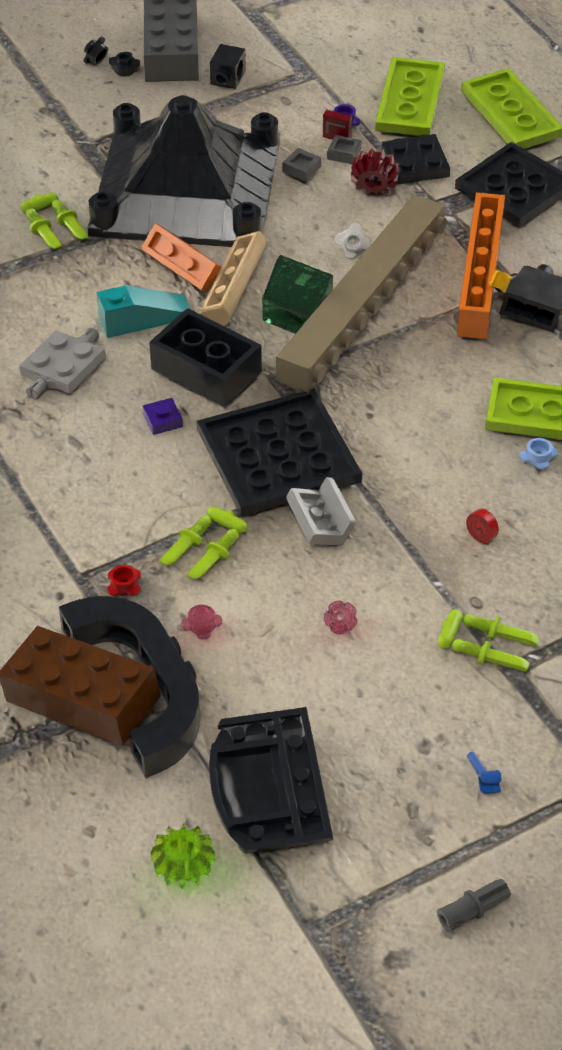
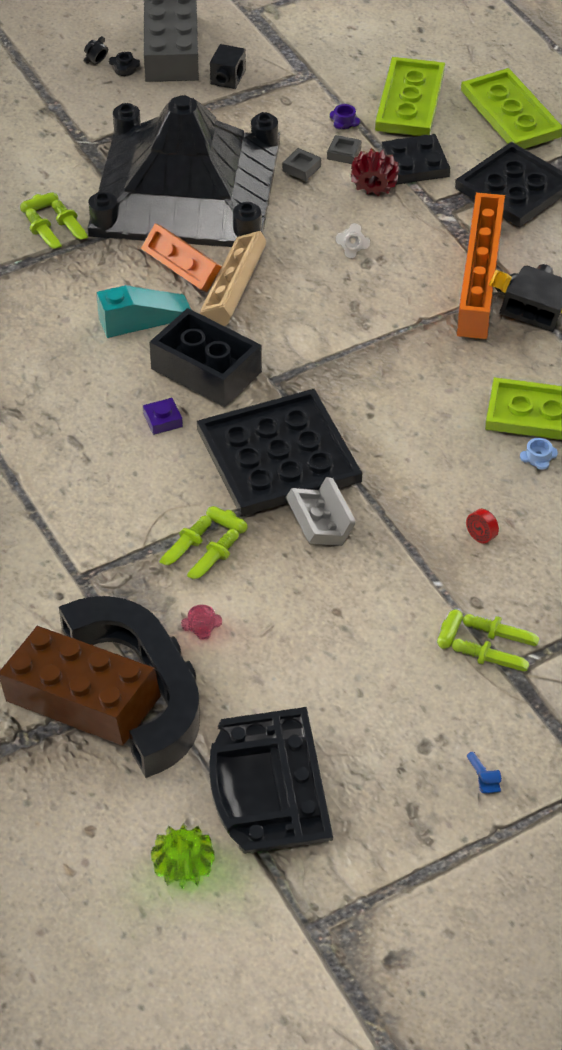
(62, 362): light grey plate -> none
(124, 581): red plate -> none
(294, 293): clear green slope -> none
(336, 124): dark red tile -> none
(347, 623): clear pink plate -> none
(359, 294): dark tan brick -> none
(473, 904): dark grey axle -> none

